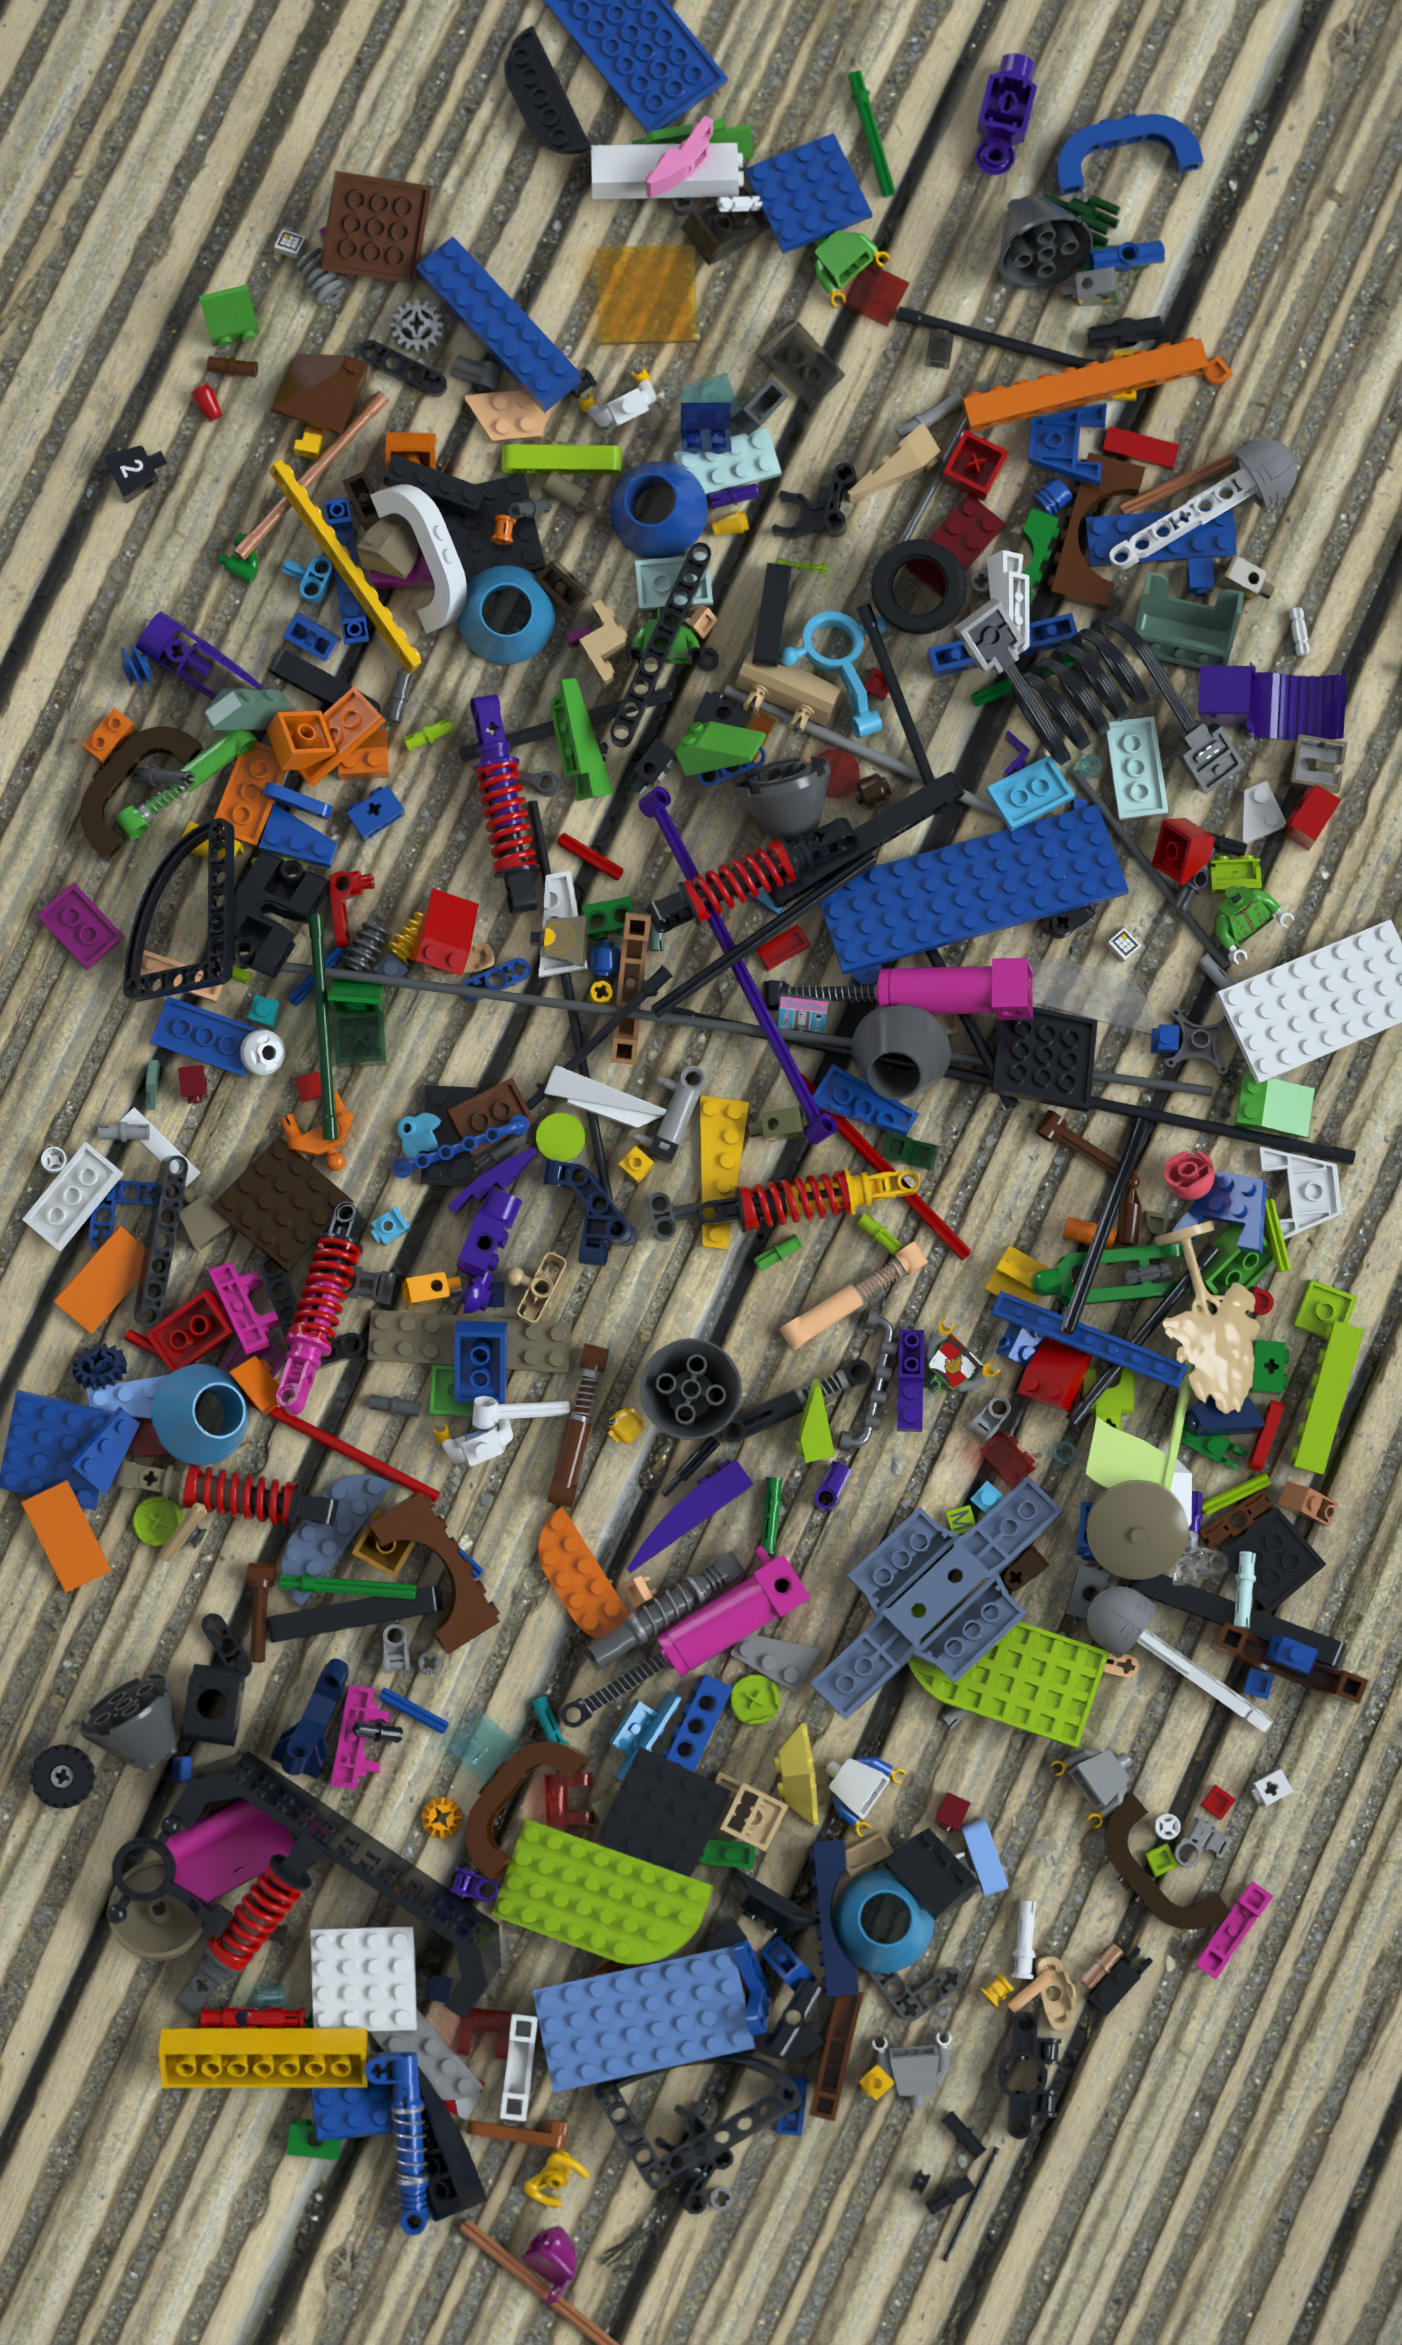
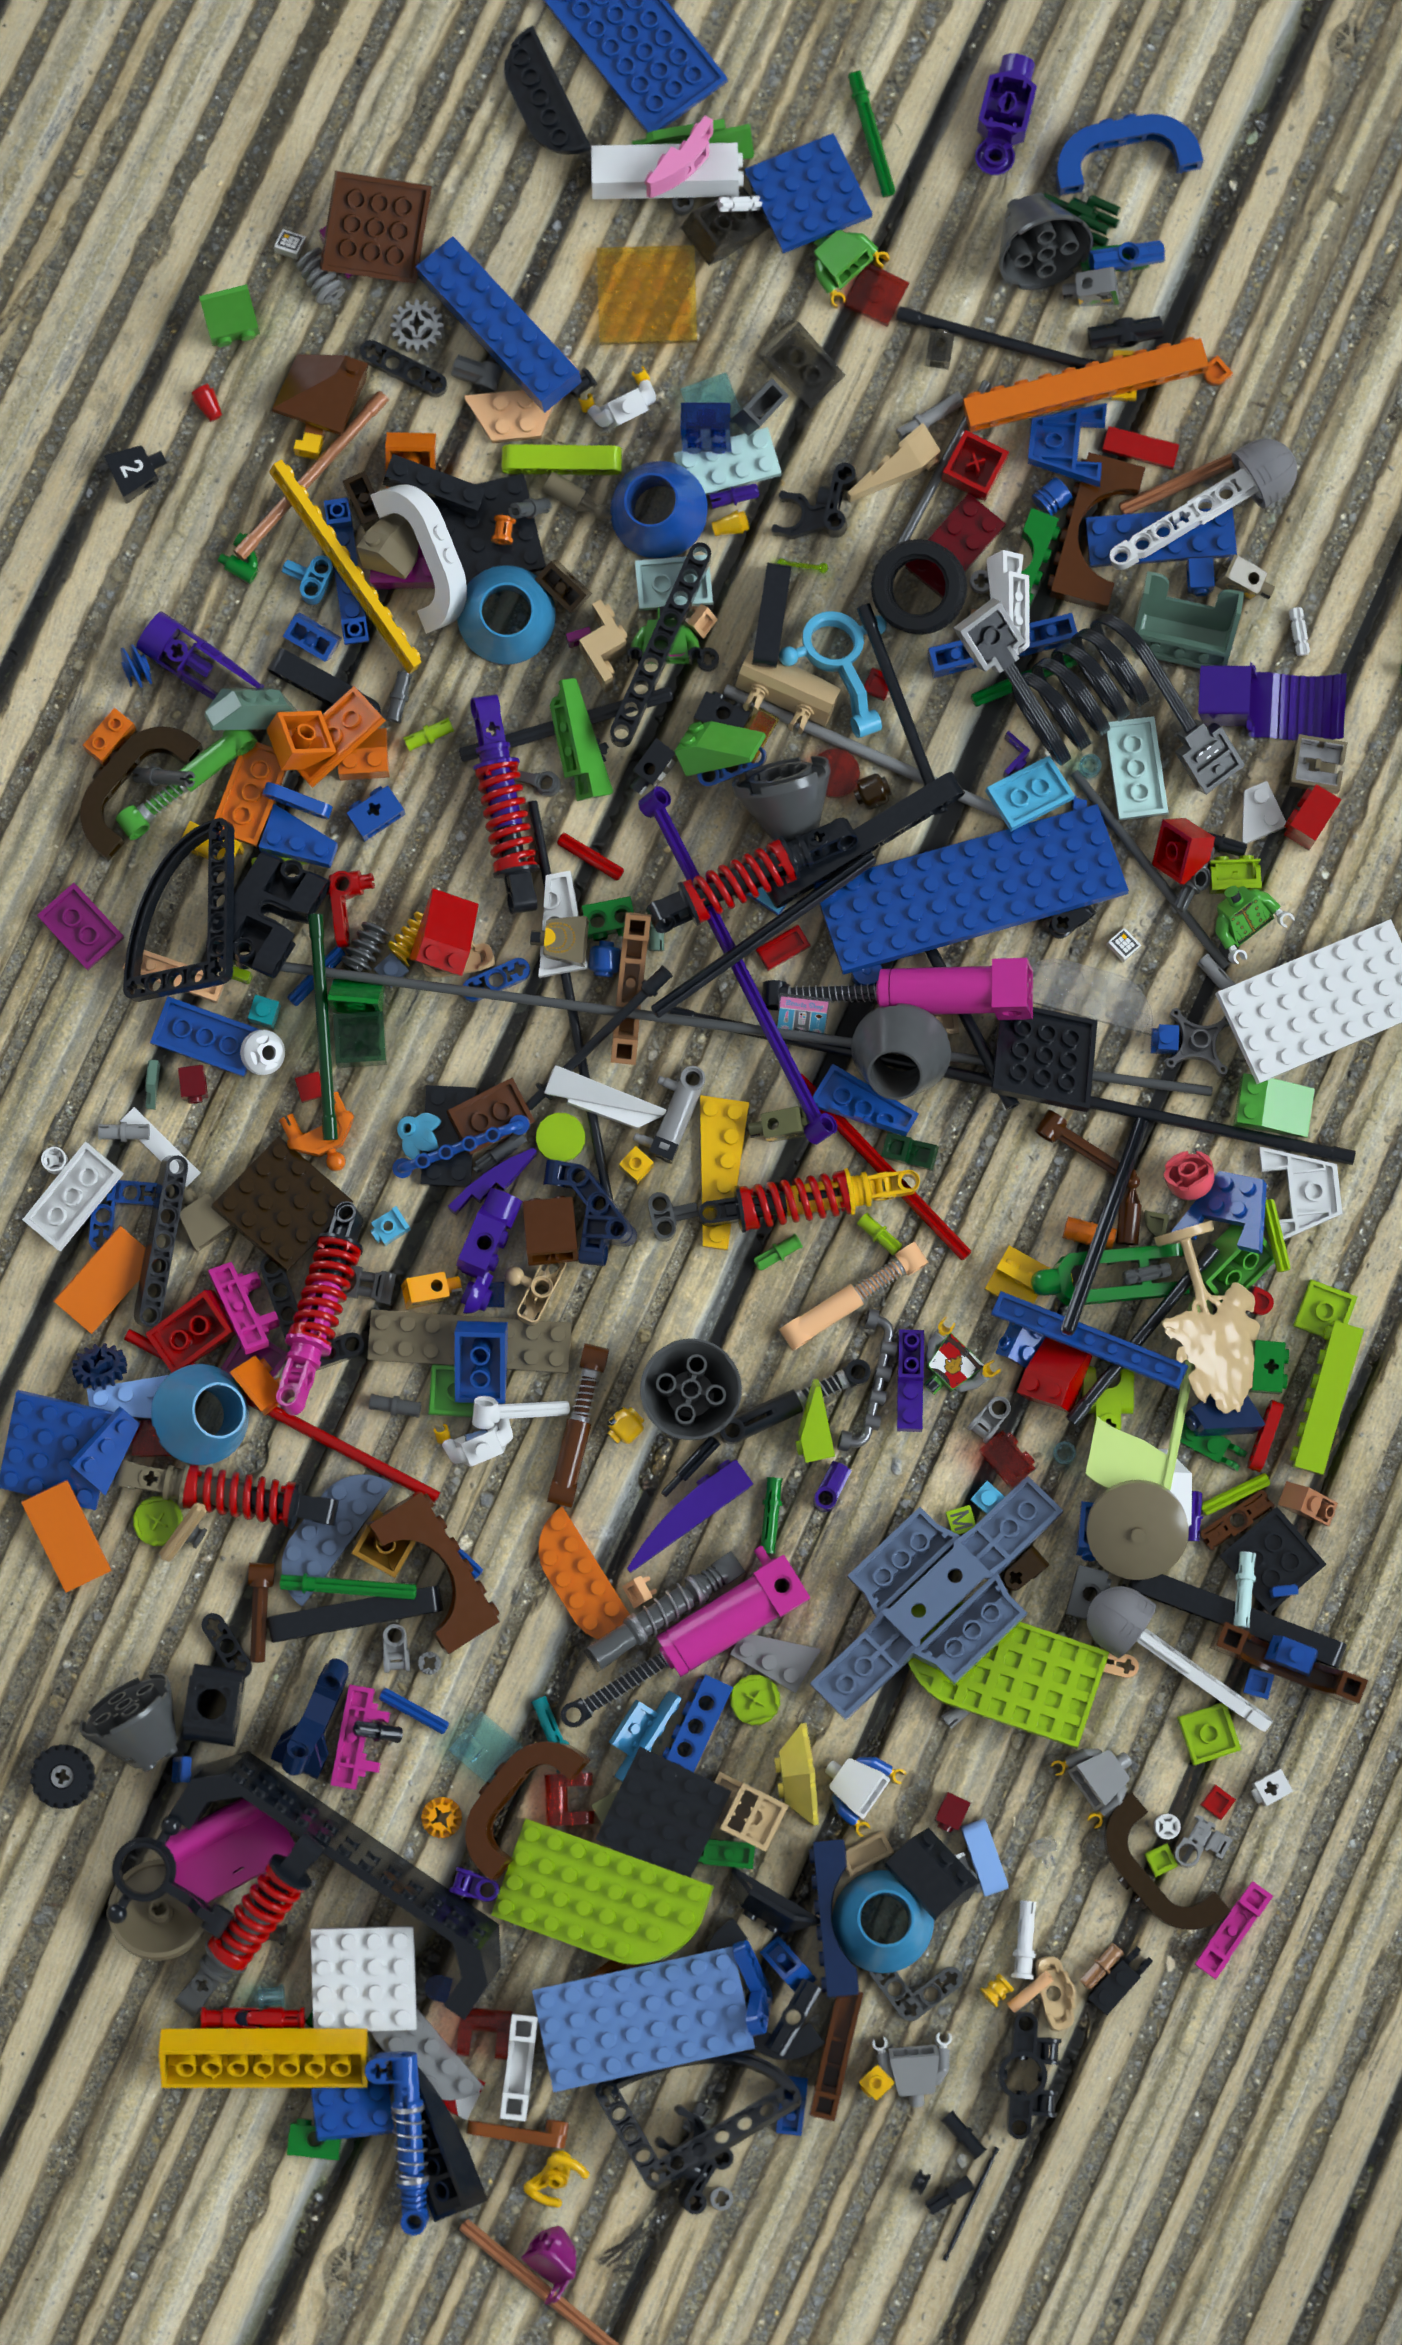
(232, 366): reddish brown pin -> none
(550, 1230): none -> reddish brown brick
(599, 986): yellow bush -> none
(1198, 1562): clear tile -> none
(1209, 1733): none -> lime tile
(1282, 1591): none -> blue tile

